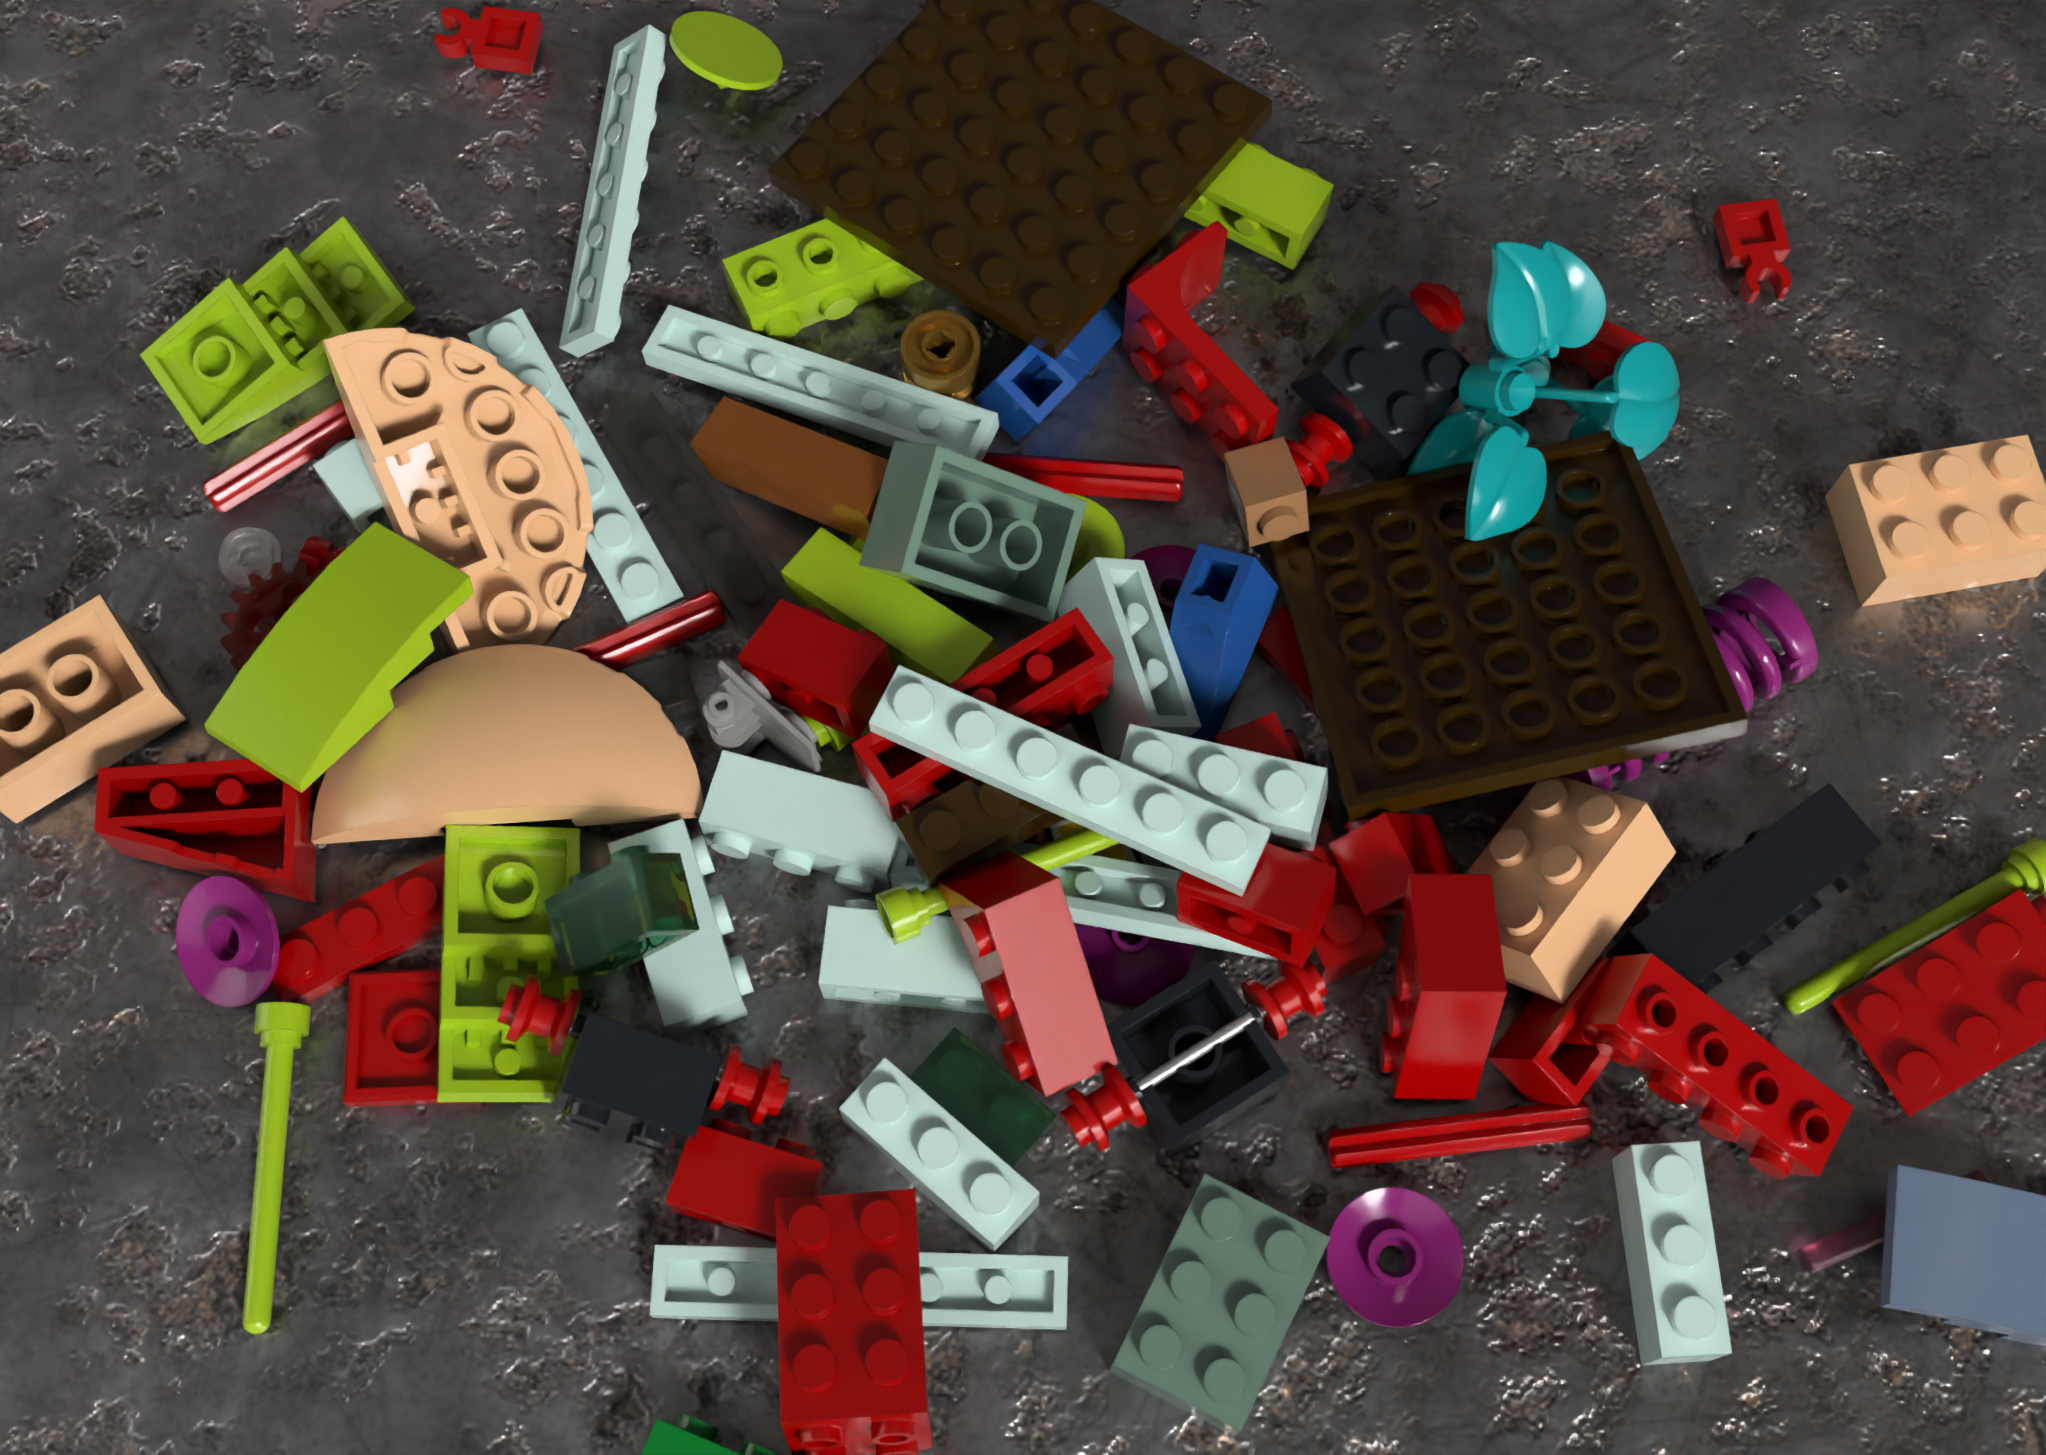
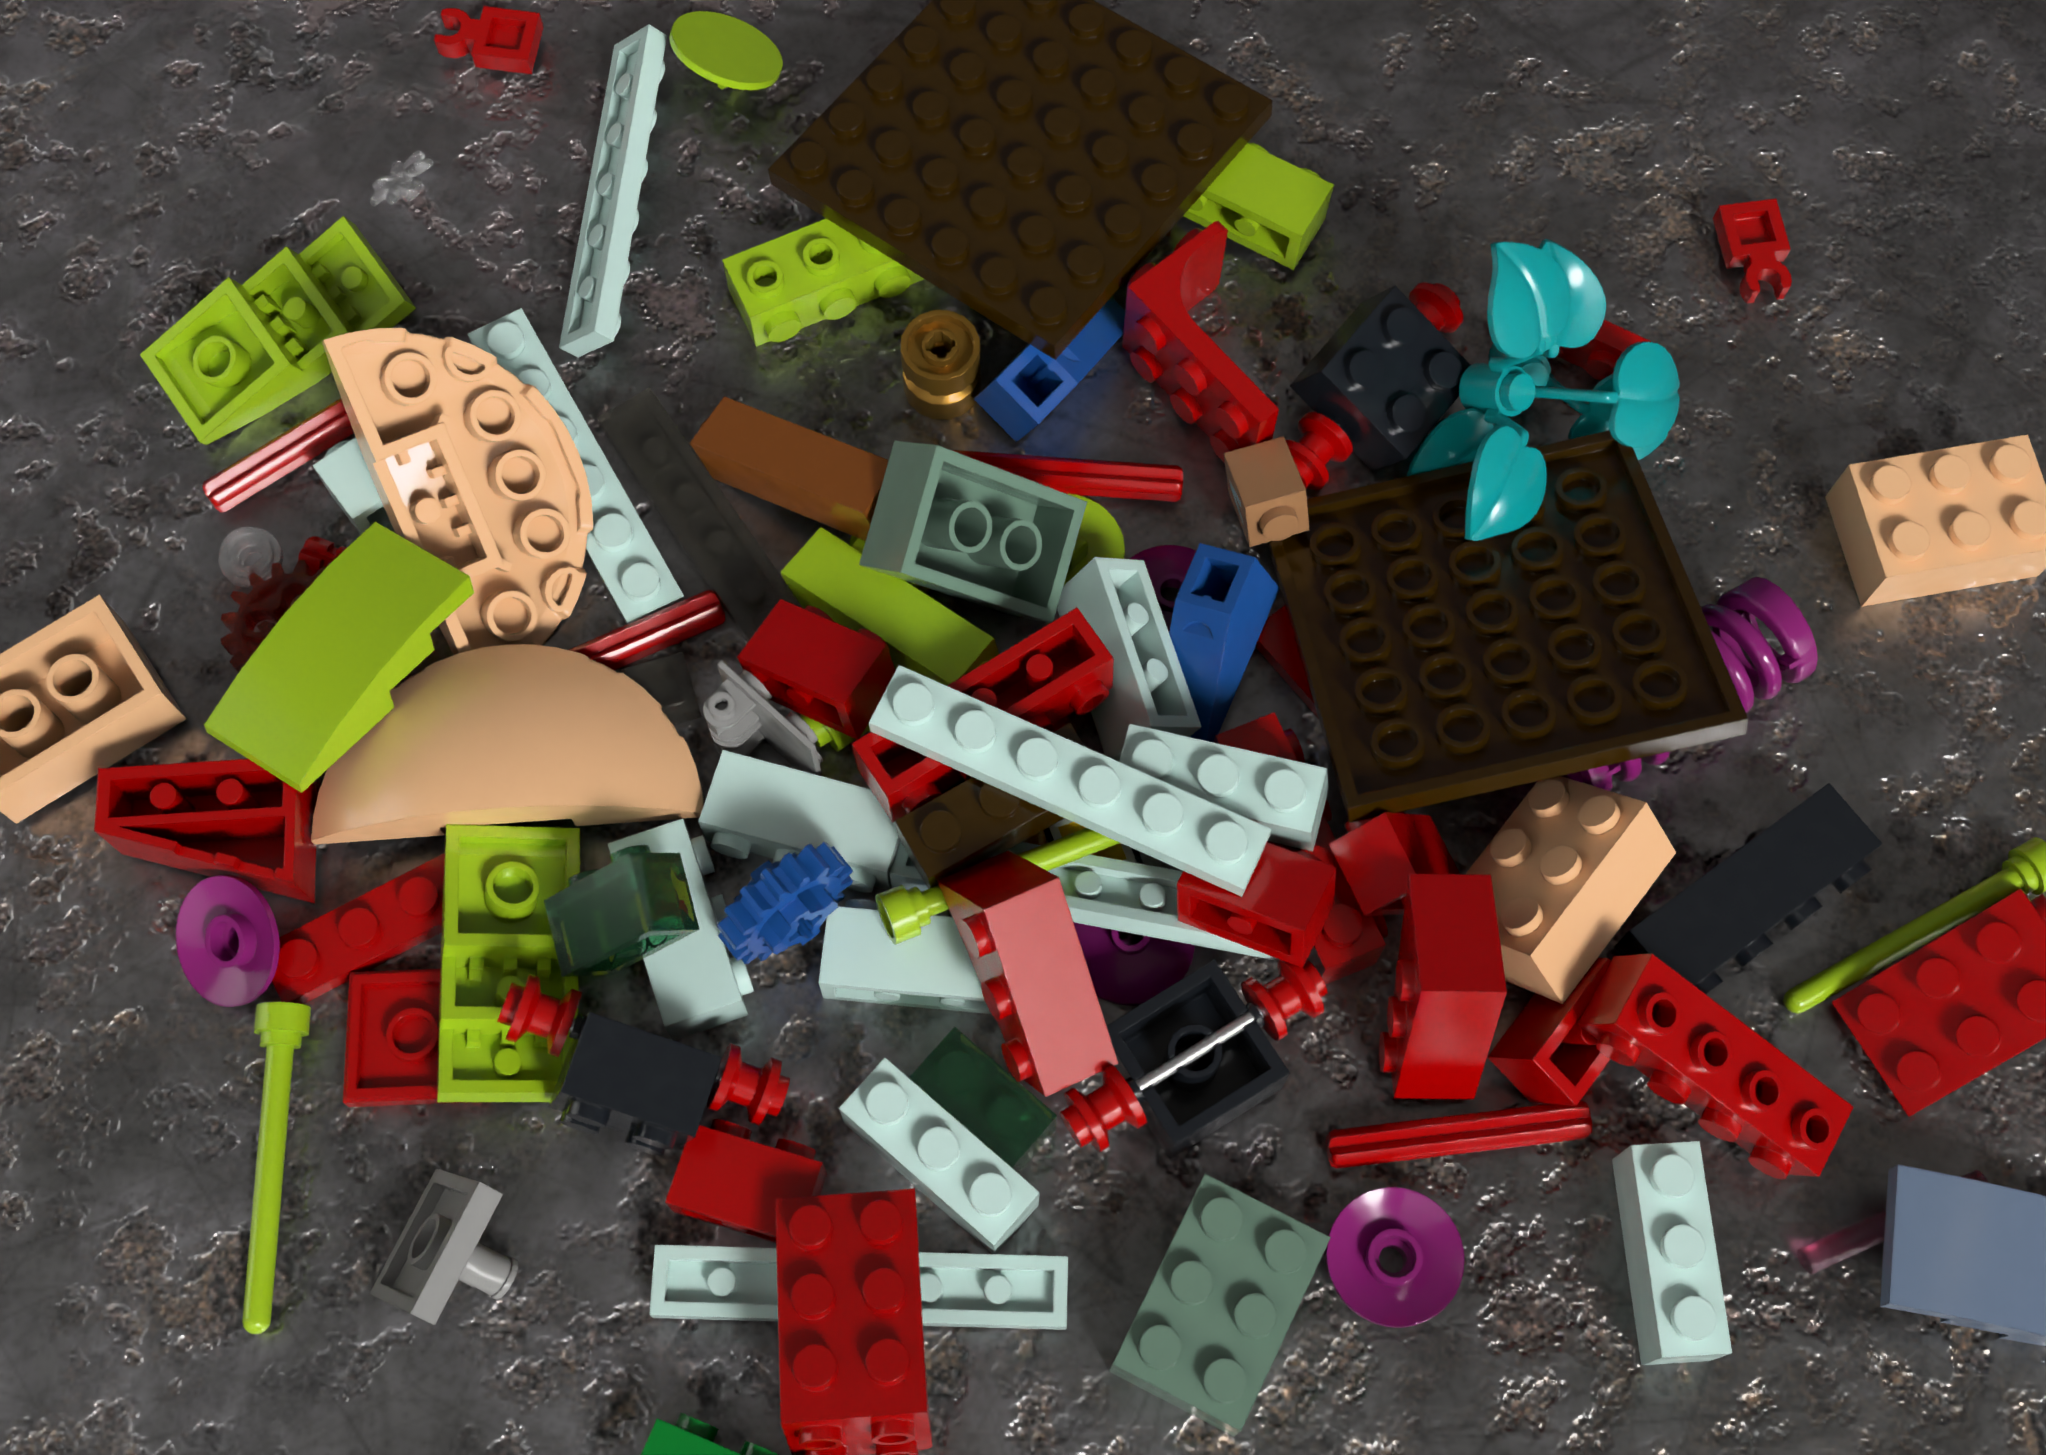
(402, 181): none -> clear plant
(444, 1247): none -> light grey tile
(785, 903): none -> blue gear
(815, 385): light aqua plate -> none

